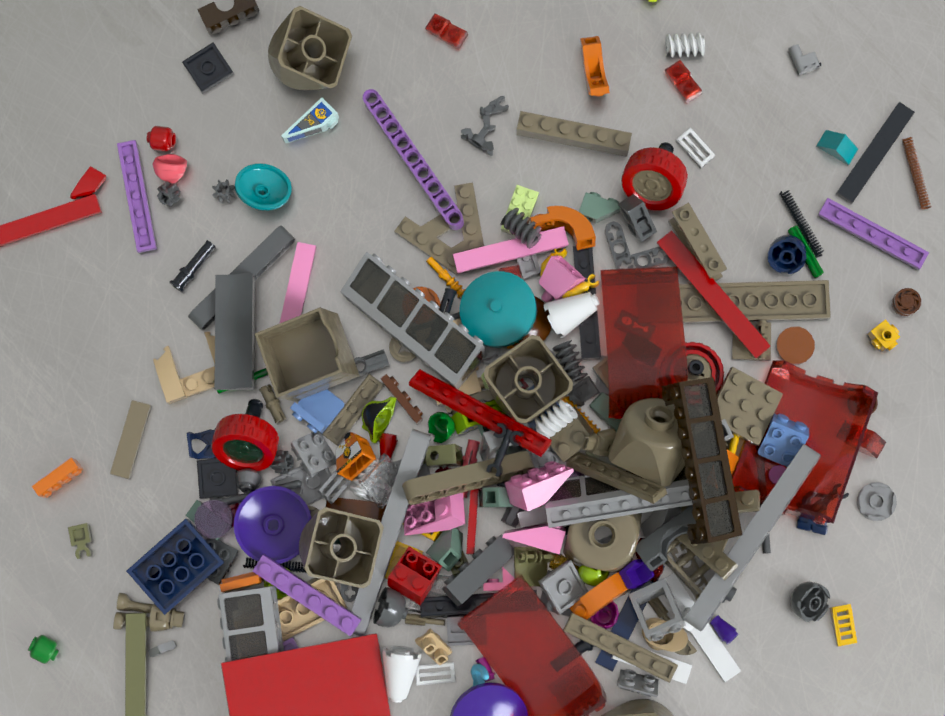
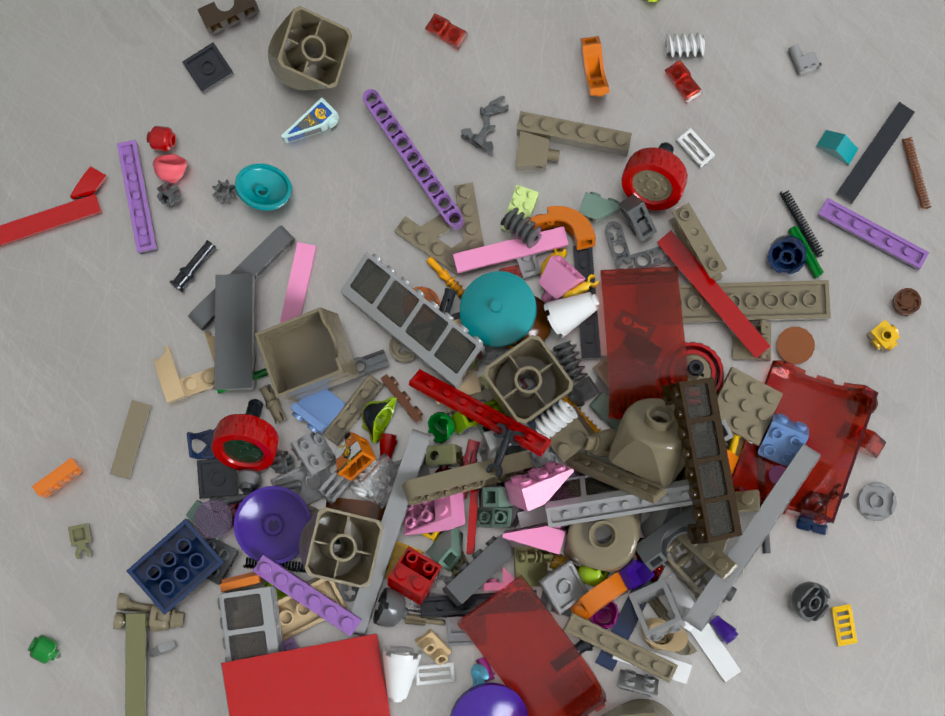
(494, 517): none -> sand green slope
(534, 152): none -> dark tan torso

